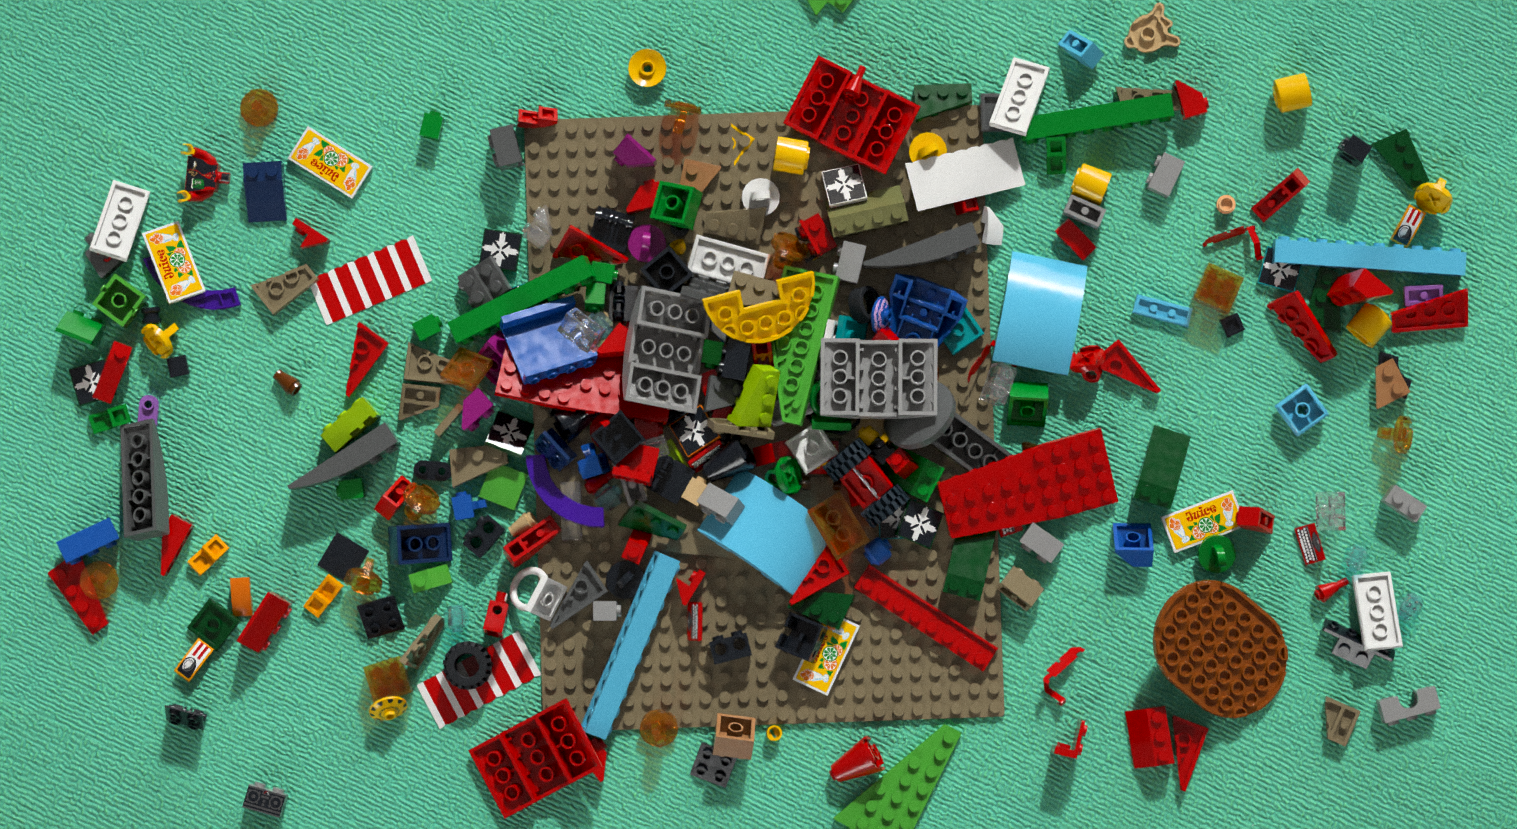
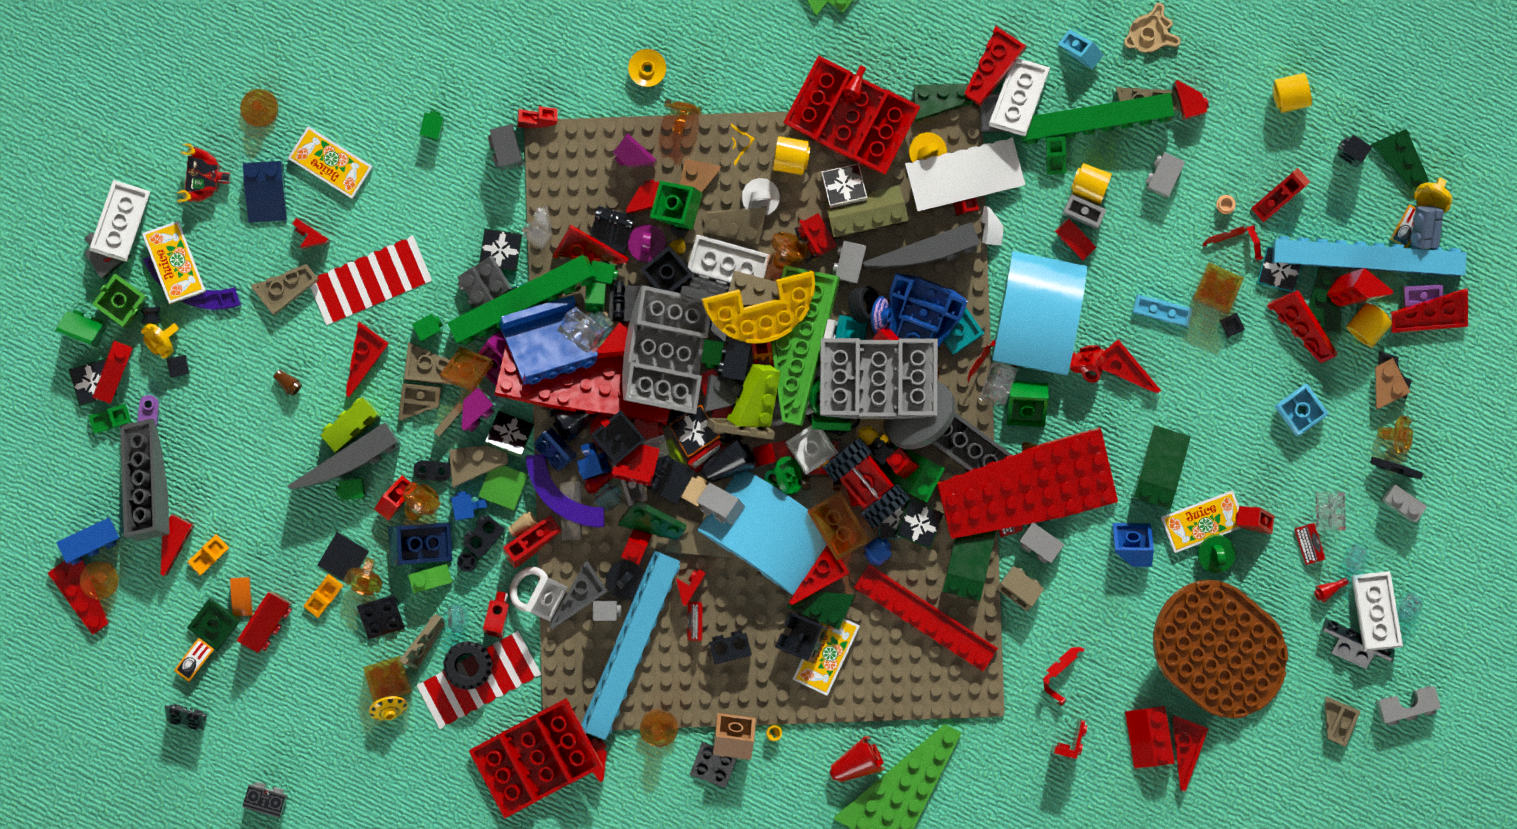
(464, 560): none -> black wheel
(997, 60): none -> red wing
(1397, 468): none -> black tile
(1427, 227): none -> sand blue brick

